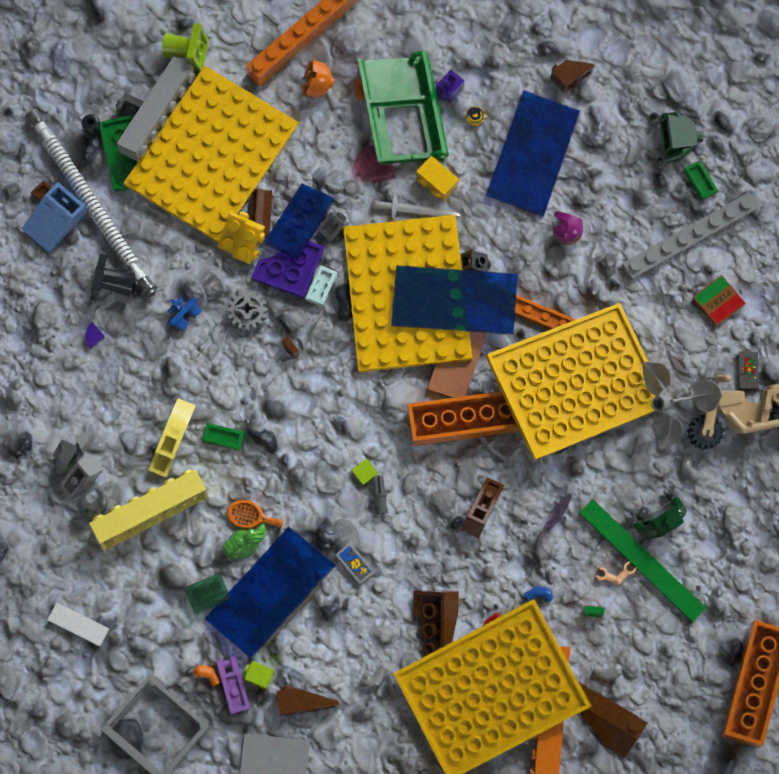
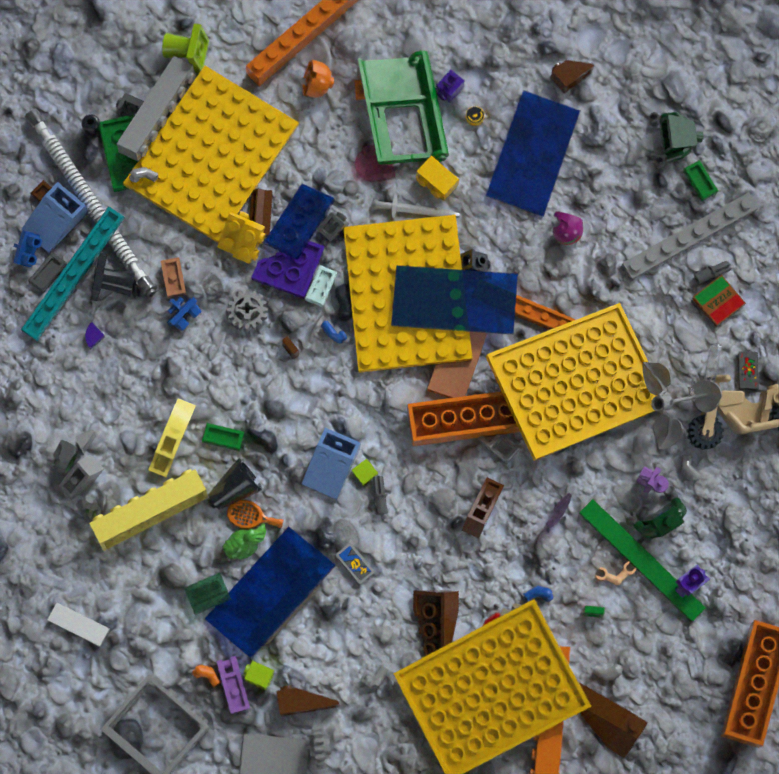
(26, 249): none -> blue hips
(47, 272): none -> dark grey tile
(72, 273): none -> teal tile
(142, 172): none -> light grey arm
(173, 277): none -> nougat plate
(233, 486): none -> black cone
(320, 747): none -> light grey gear
(331, 333): none -> blue arm
(331, 463): none -> medium blue slope
(651, 480): none -> medium lavender hips
(691, 581): none -> dark purple hips
(712, 272): none -> dark grey axle

